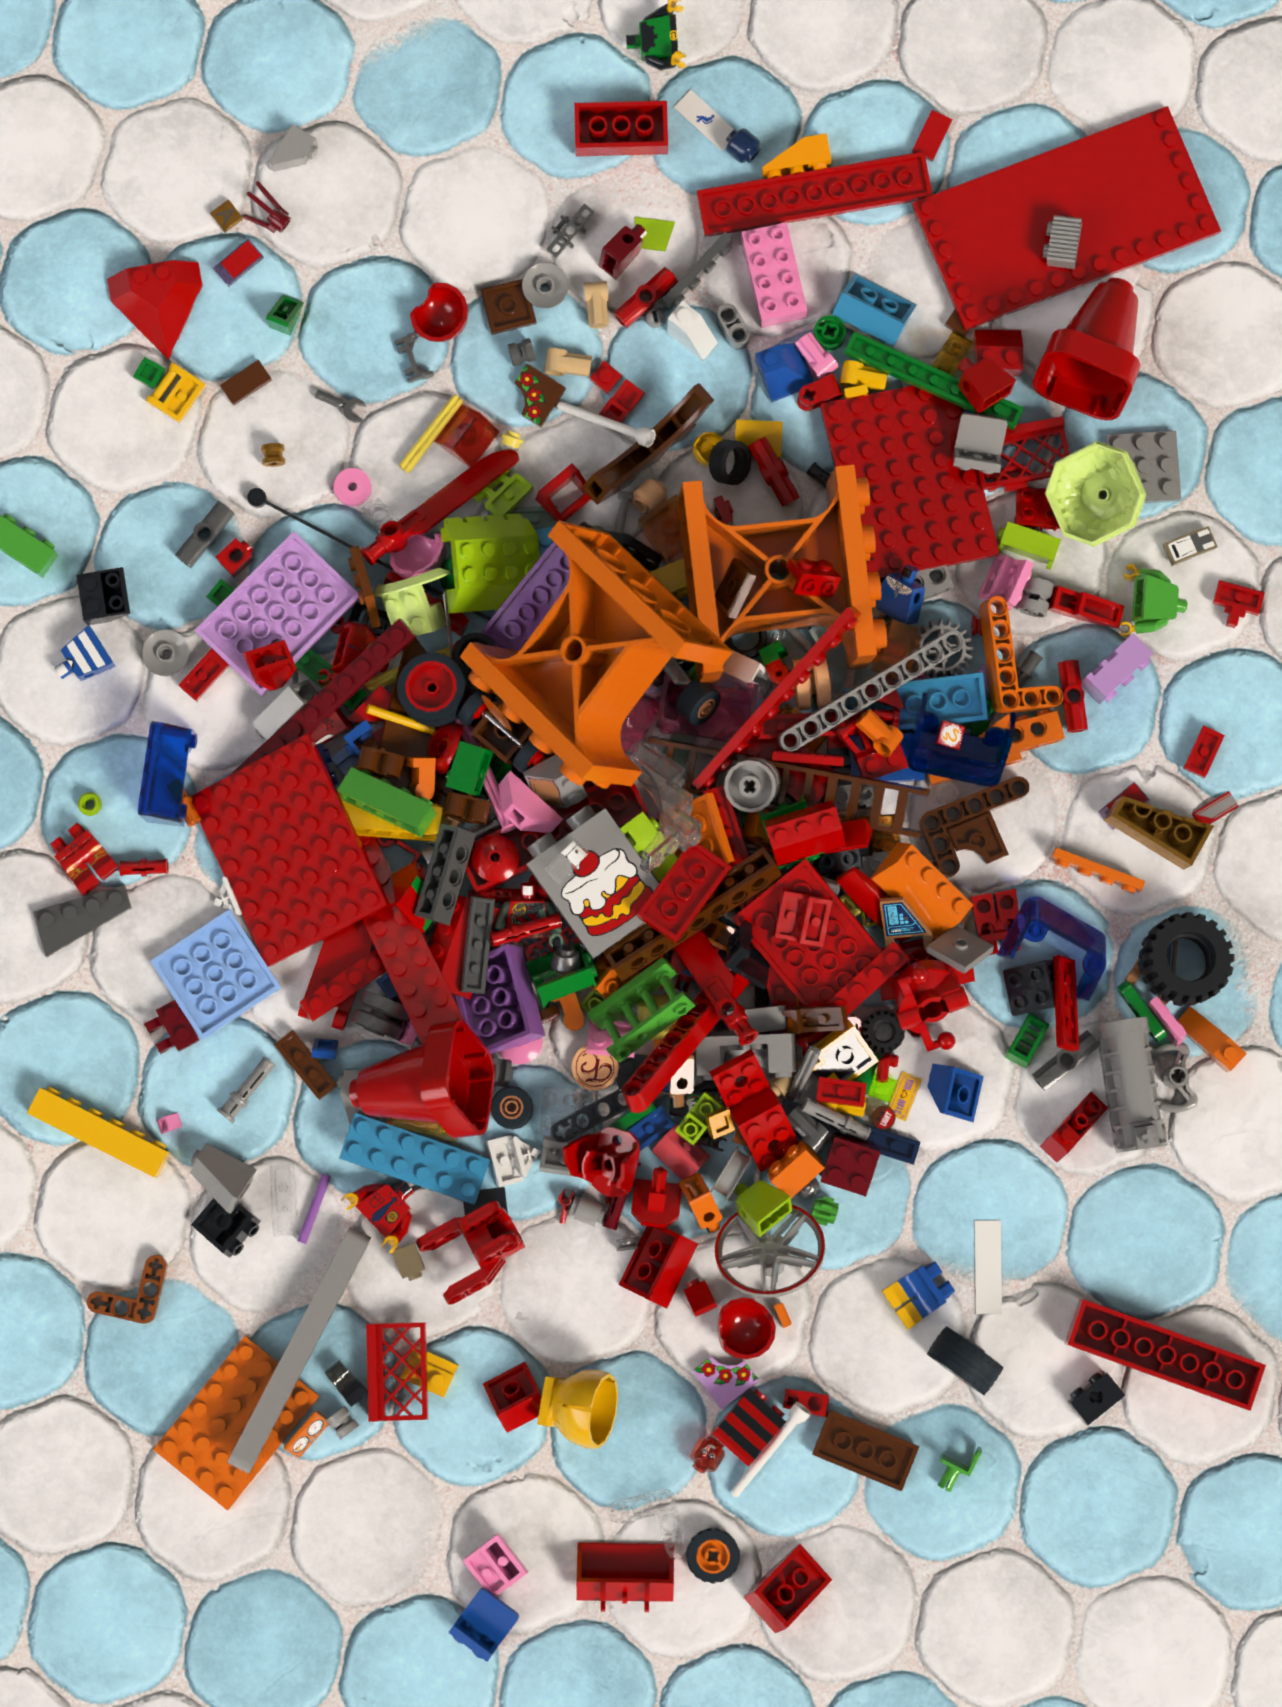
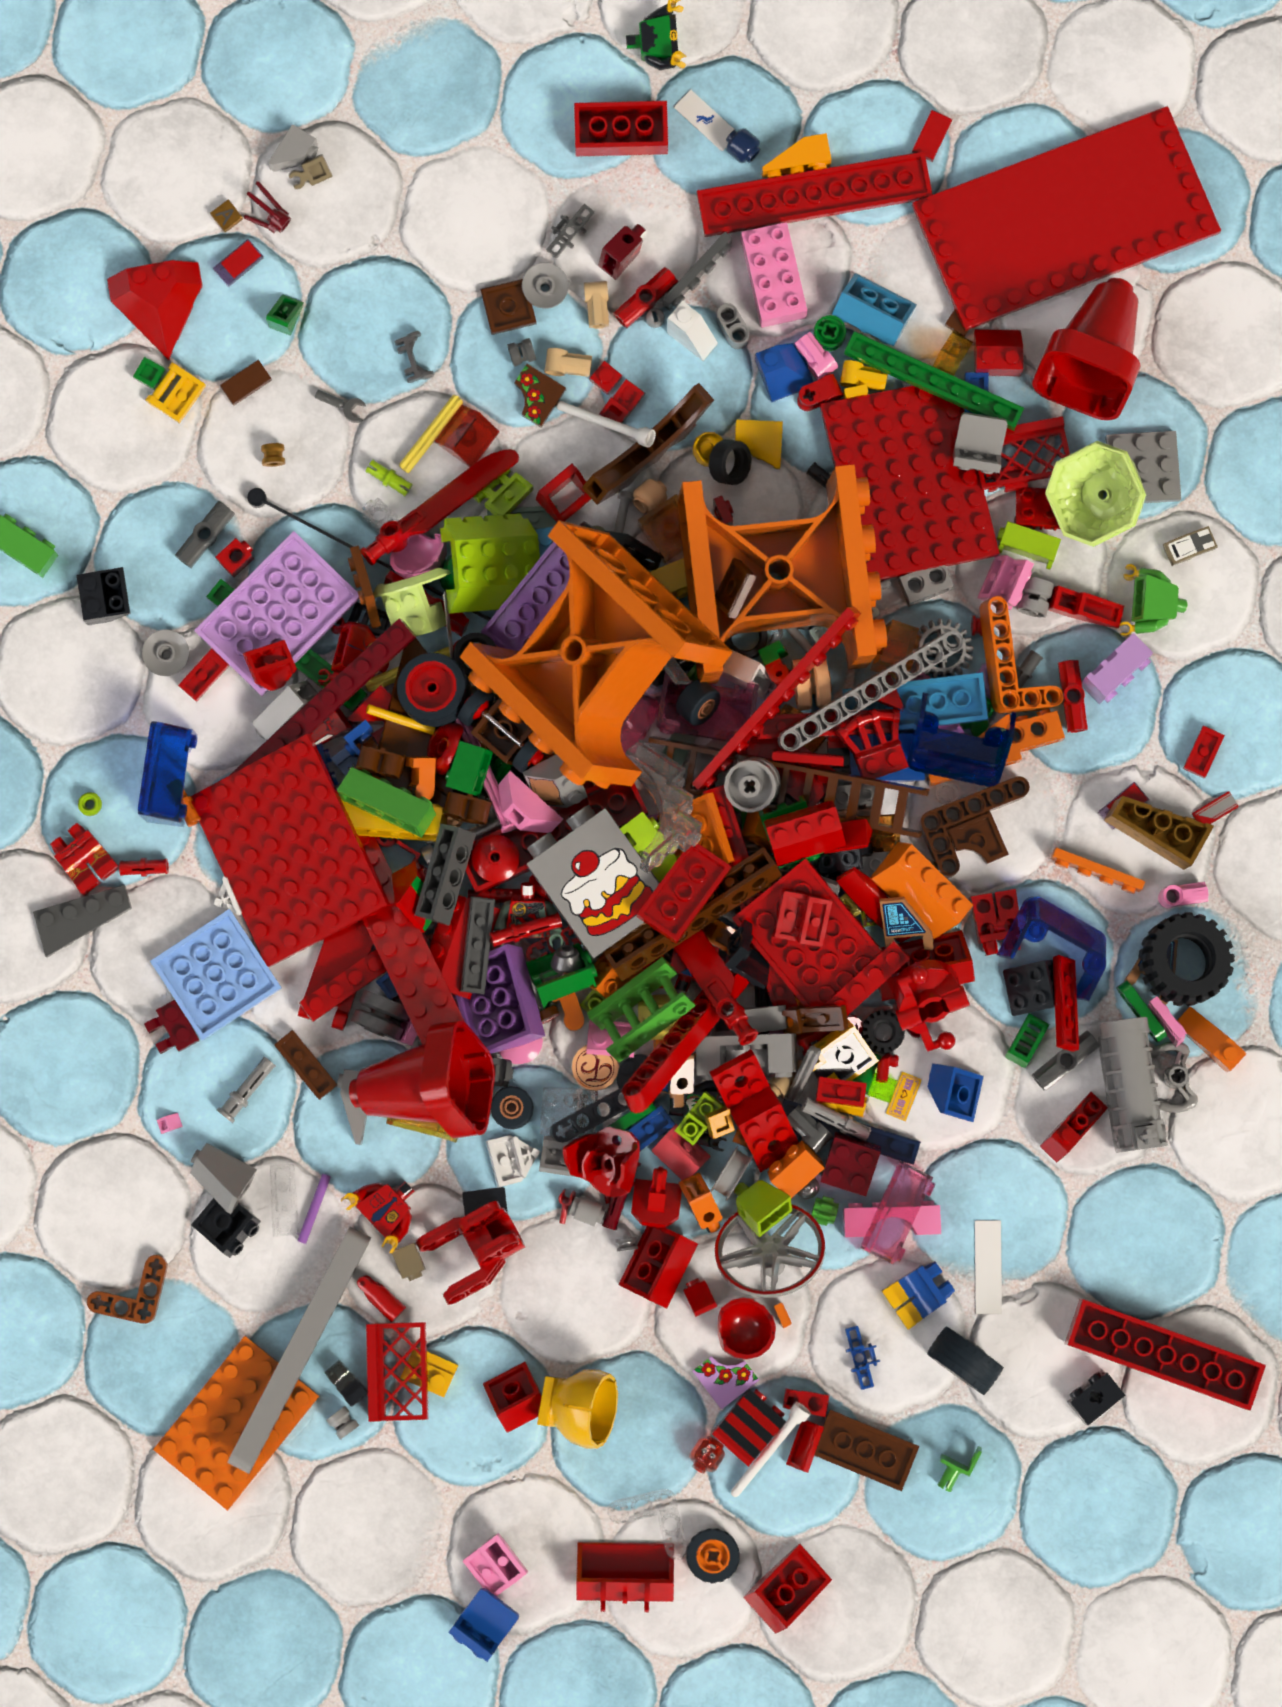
(84, 656): blue torso -> none
(98, 1132): yellow brick -> none
(306, 1434): slope -> none
(314, 170): none -> dark tan plate
(325, 1048): blue tile -> none
(348, 477): bright pink piece -> none
(381, 1298): none -> red piece
(389, 477): none -> lime pin
(414, 1158): dark azure plate -> none
(441, 314): red cylinder -> none
(496, 712): orange sticker -> none
(512, 439): light yellow plate -> none
(566, 862): clear leg -> none
(657, 233): lime sticker -> none
(774, 471): red piece -> none
(805, 1445): none -> red tile
(813, 577): red bracket -> none
(857, 1219): none -> bright pink arch
(861, 1349): none -> blue piece
(883, 1117): tile -> none
(884, 736): orange piece -> none
(896, 1213): none -> clear pink windscreen
(902, 596): blue torso -> none
(950, 735): tile -> none
(960, 949): light grey plate -> none
(984, 383): red torso -> none
(1063, 242): light grey brick -> none
(1185, 894): none -> bright pink piece
(1237, 601): red hinge -> none

